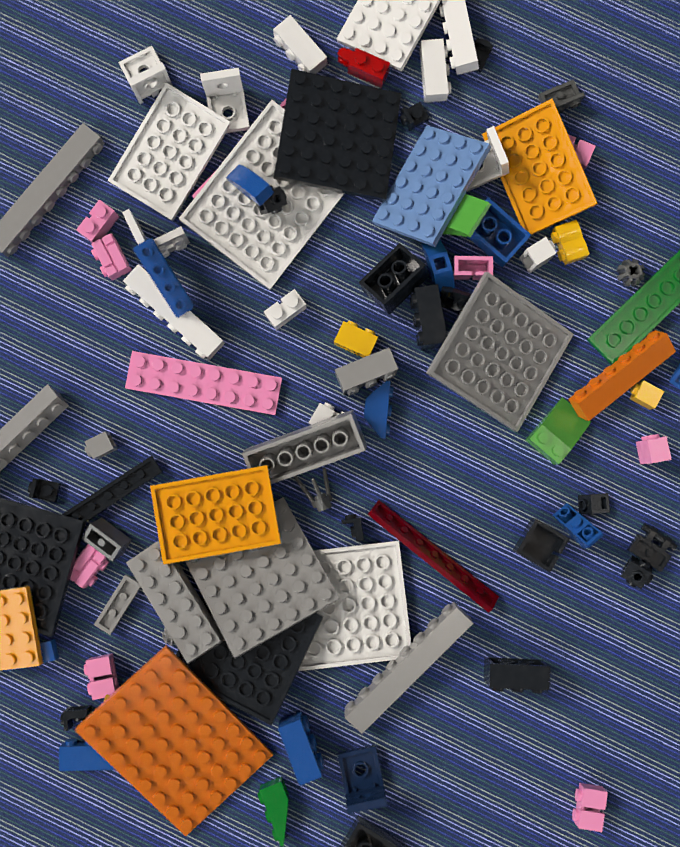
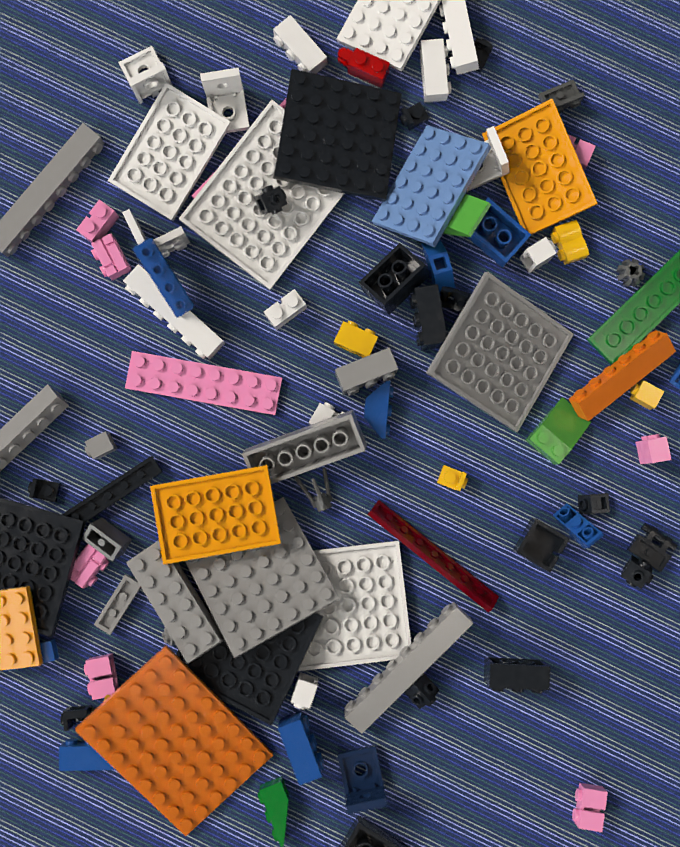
(250, 184): blue slope -> none
(304, 691): none -> white piece
(356, 530): black bracket -> none
(422, 692): none -> black brick
(452, 478): none -> yellow bracket
(468, 266): bright pink piece -> none

